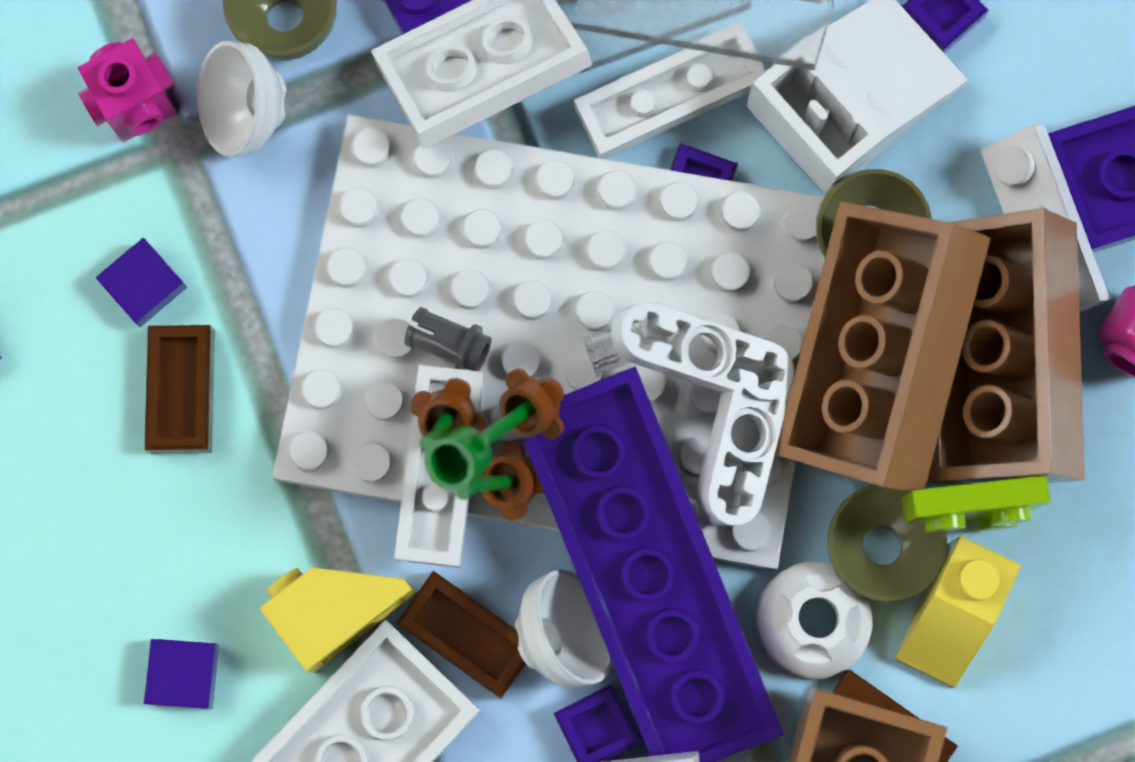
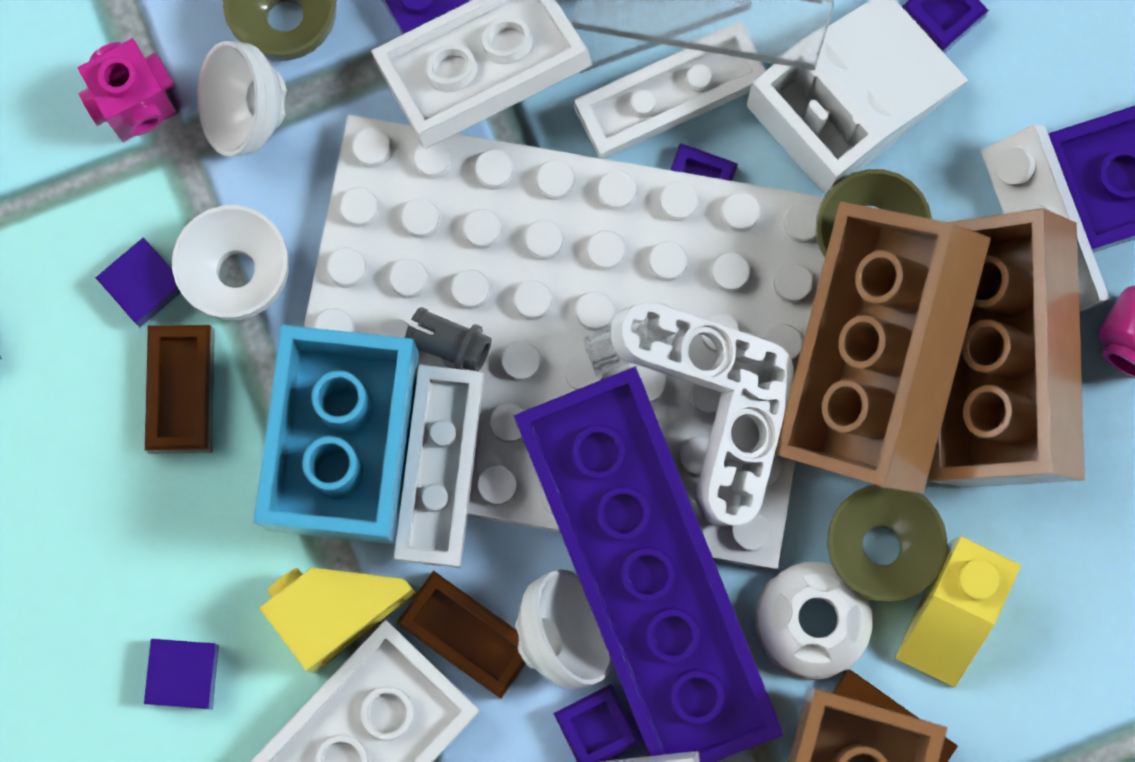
(212, 239): none -> white piece
(337, 434): none -> medium azure brick
(460, 444): plant -> none
(993, 504): lime plate -> none

